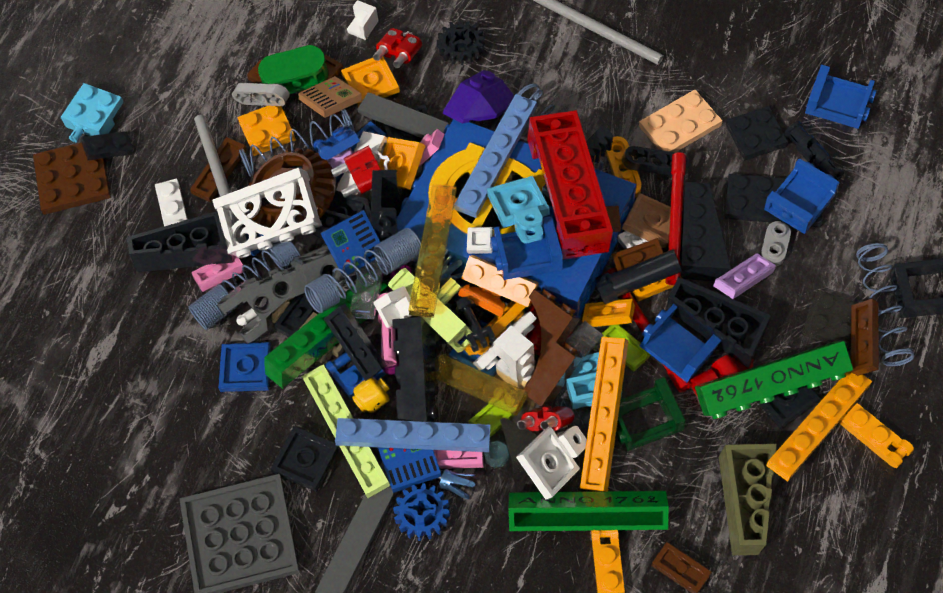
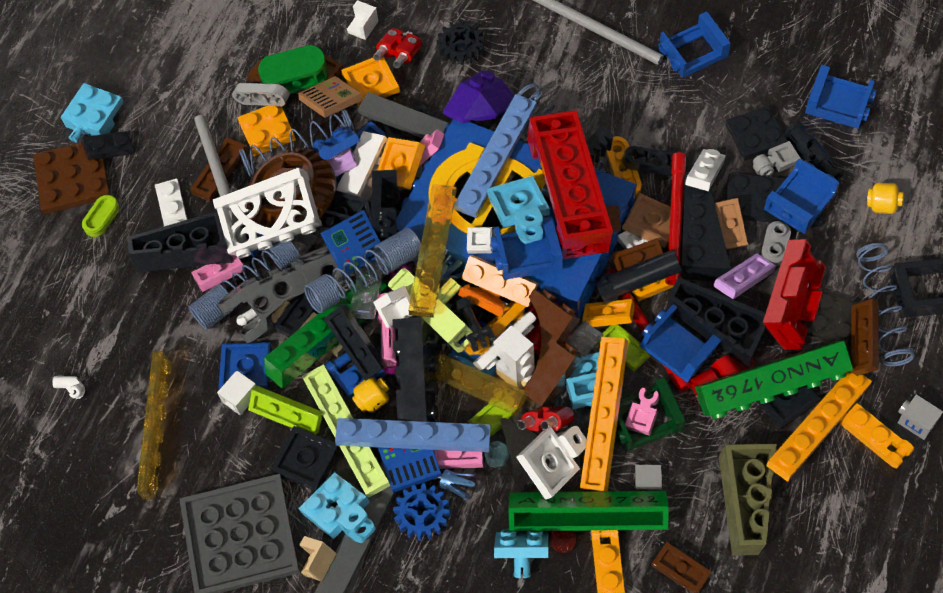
(71, 383): none -> white arm
(100, 215): none -> lime tile
(153, 433): none -> clear yellow plate
(237, 392): none -> white panel
(284, 410): none -> lime plate
(319, 560): none -> tan panel
(348, 514): none -> medium azure plate
(360, 166): red piece -> none
(521, 547): none -> medium azure plate
(563, 541): none -> clear red plate
(642, 415): none -> bright pink plate
(648, 478): none -> light grey tile
(680, 123): light nougat plate -> none
(705, 28): none -> blue panel
(705, 169): none -> white plate
(731, 223): none -> medium nougat plate
(781, 156): none -> light grey plate
(794, 295): none -> red piece
(885, 198): none -> yellow head
(919, 416): none -> light grey brick

